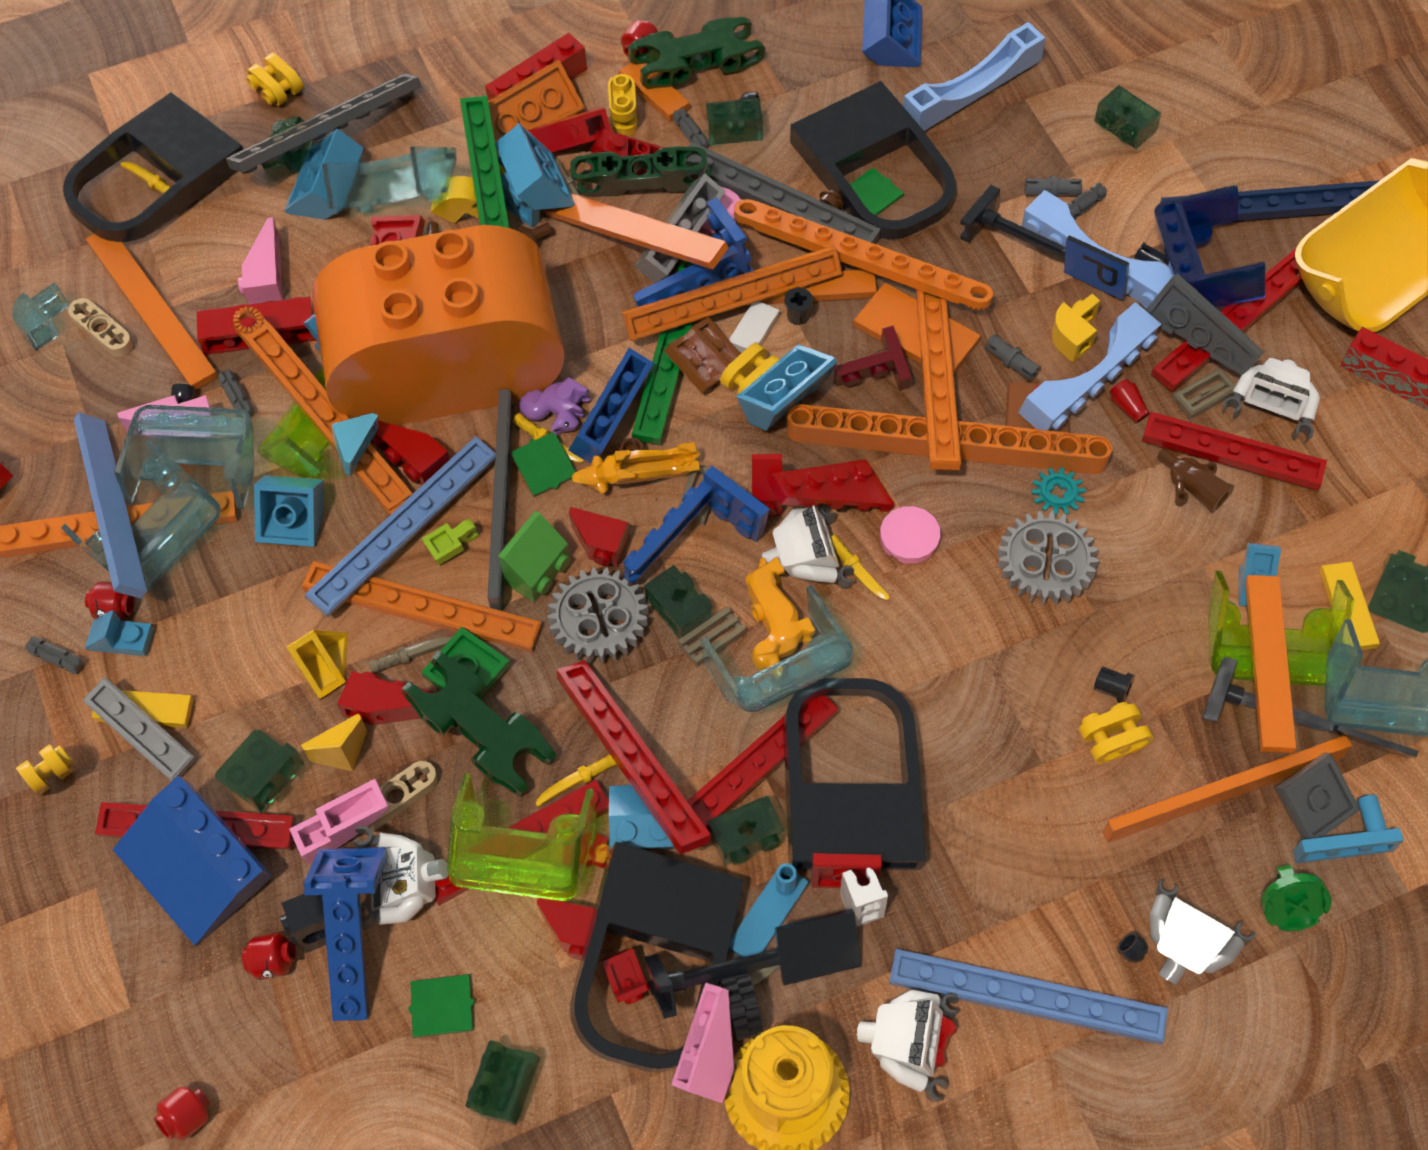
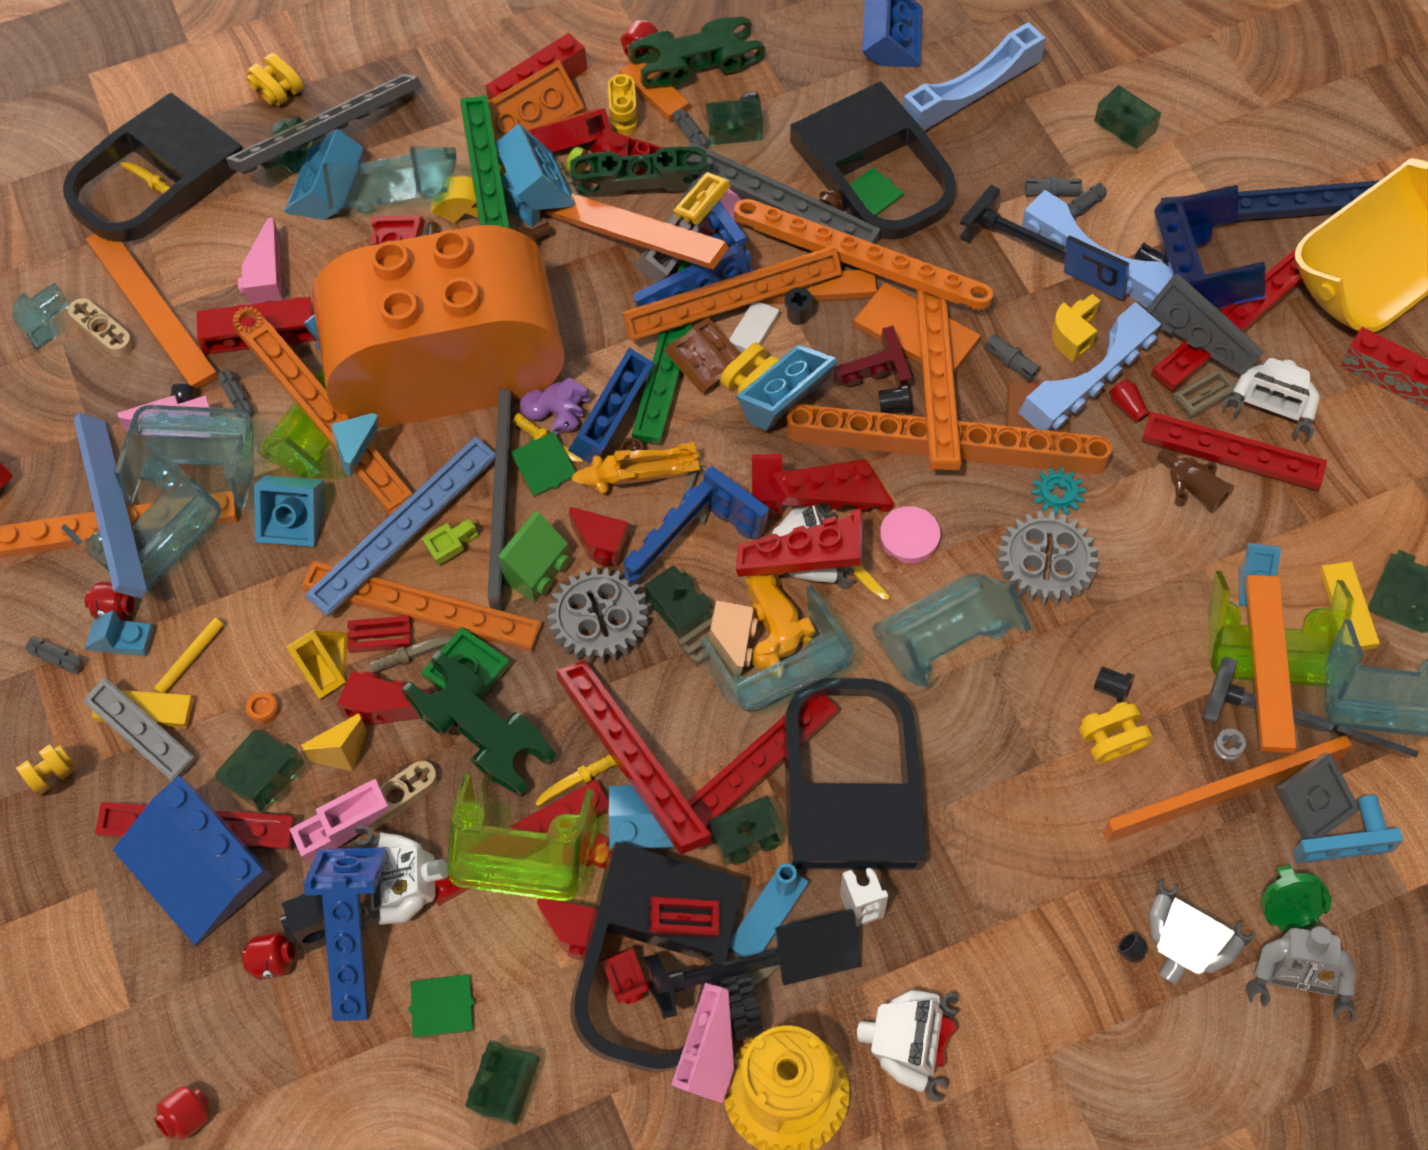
(188, 656): none -> yellow bar
(262, 708): none -> orange tile
(379, 629): none -> red tile
(412, 450): red slope -> none
(577, 151): none -> lime tile
(655, 916): none -> red tile
(705, 199): none -> yellow tile
(730, 633): none -> light nougat slope
(819, 547): none -> red wing
(828, 868): red tile -> none
(894, 400): none -> black bush
(946, 620): none -> clear light blue windscreen
(1029, 996): medium blue tile -> none
(1224, 737): none -> light grey bush
(1307, 963): none -> light grey torso

